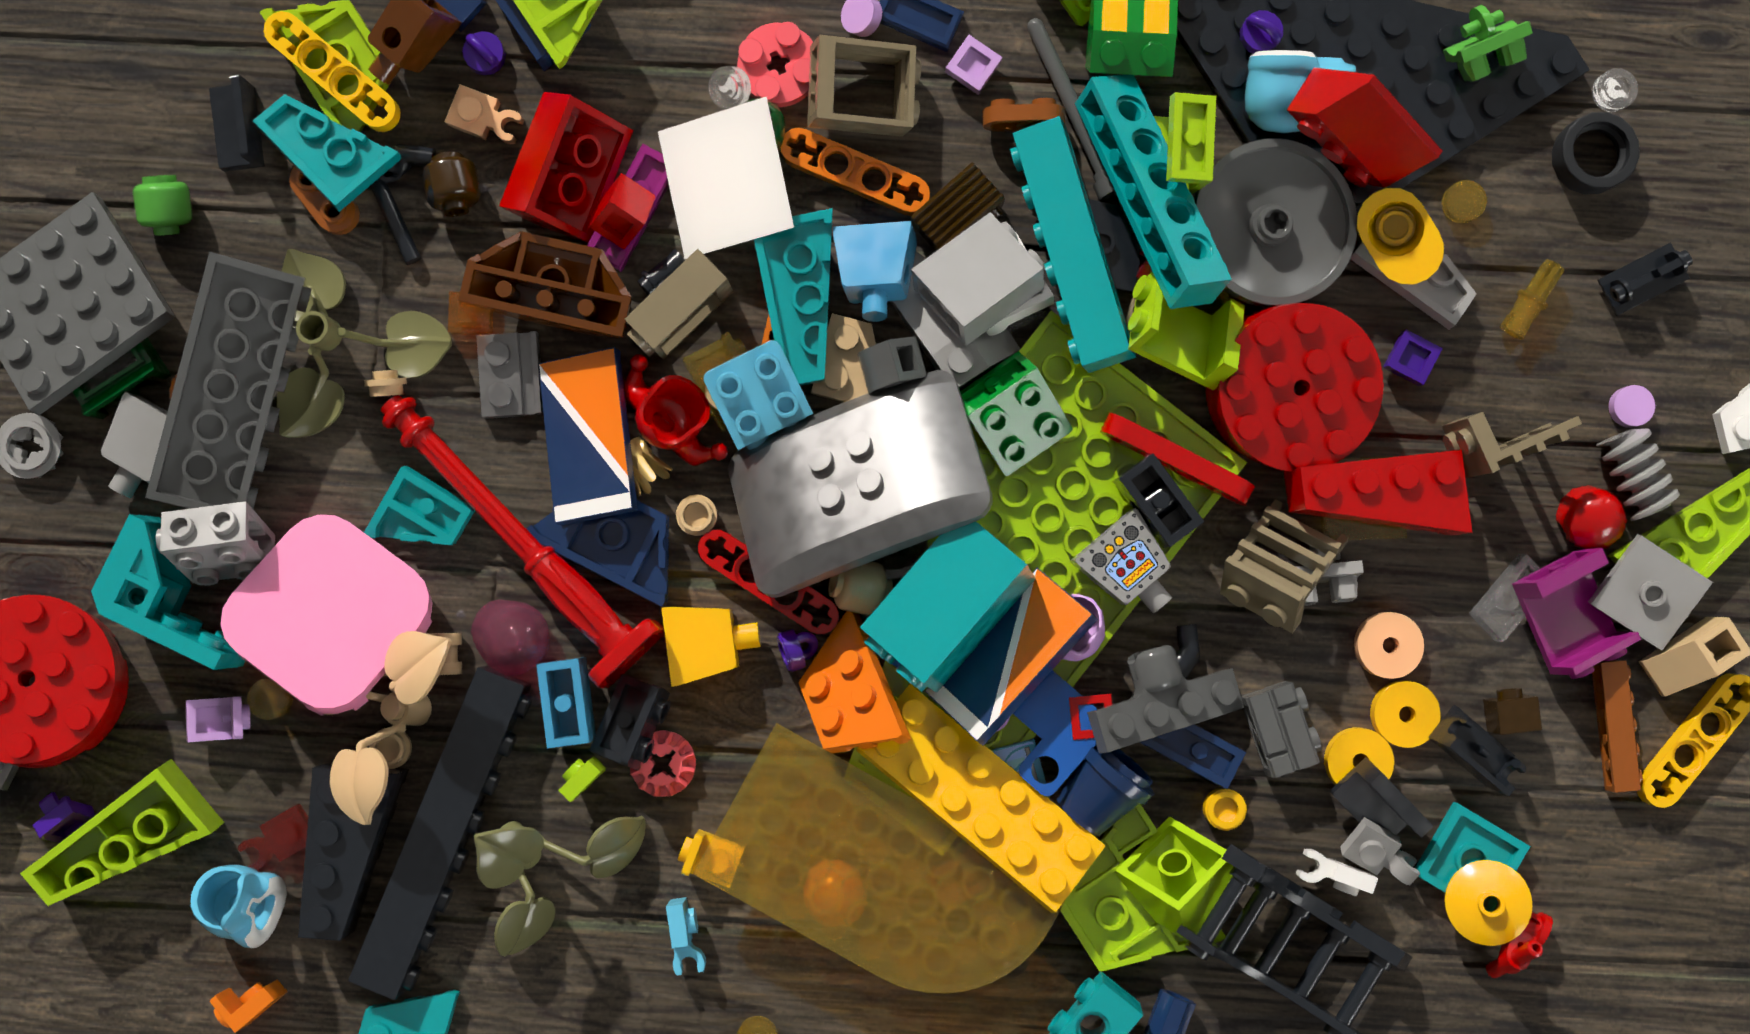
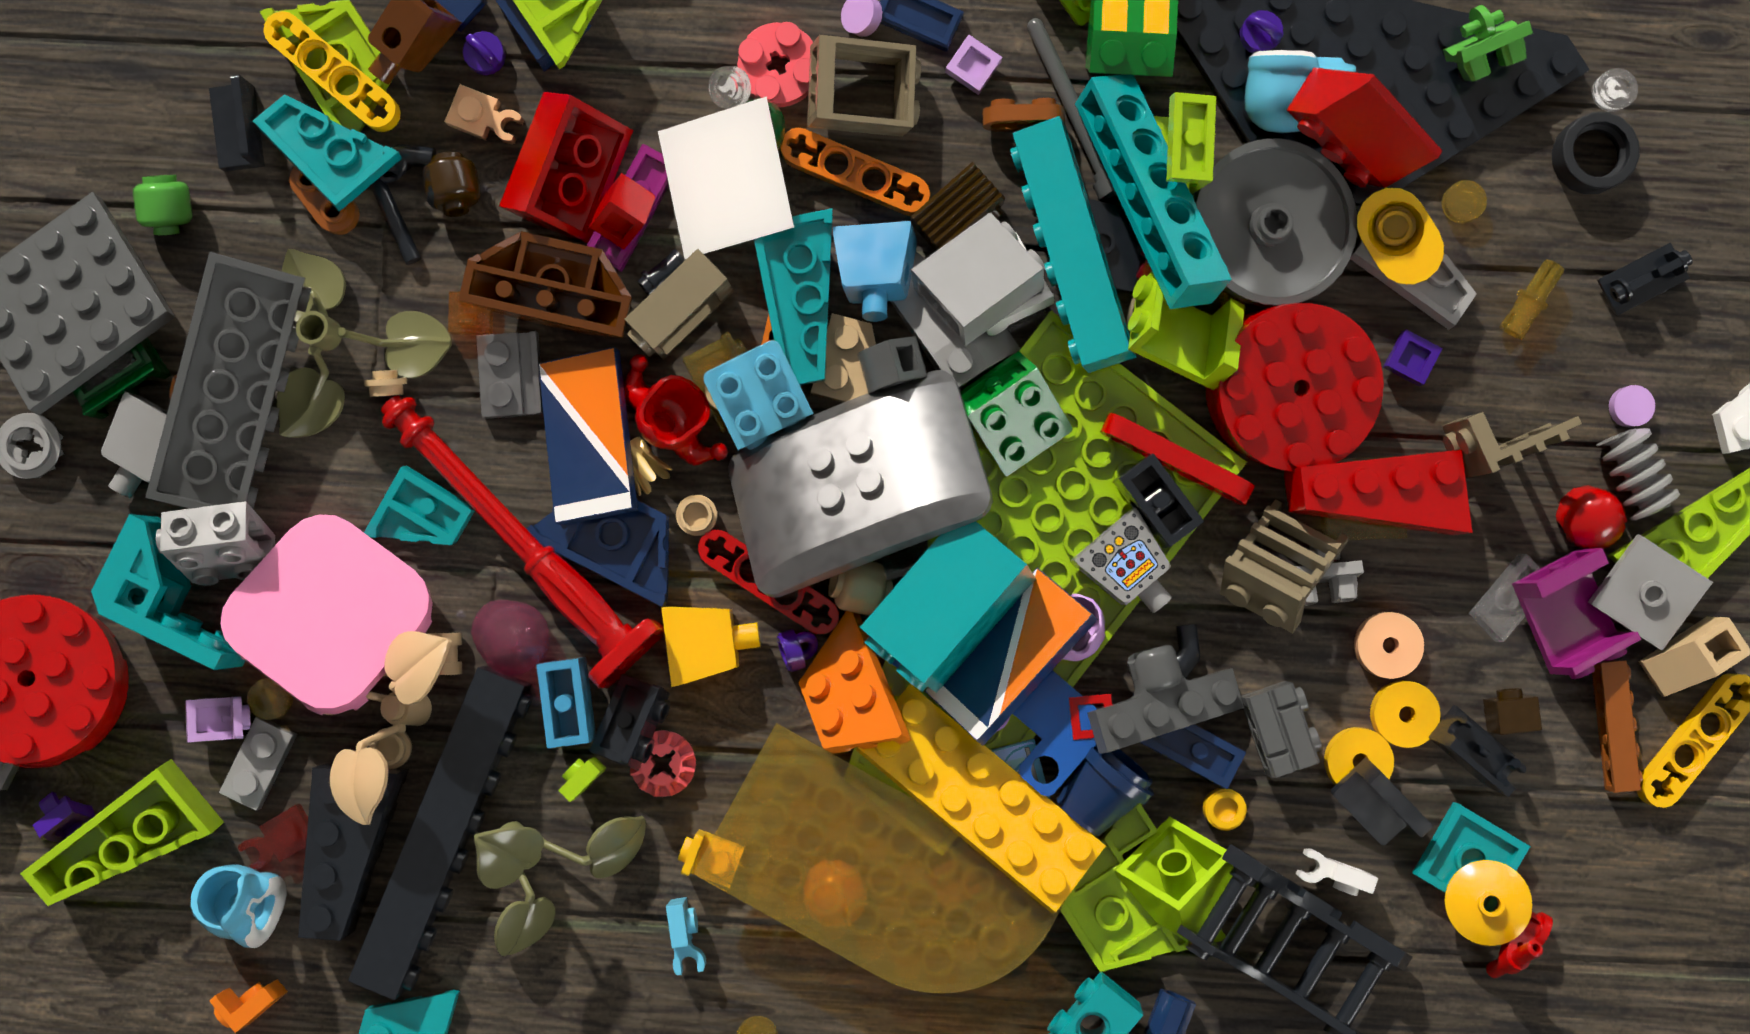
(258, 763): none -> light grey plate
(1379, 848): light grey plate -> none

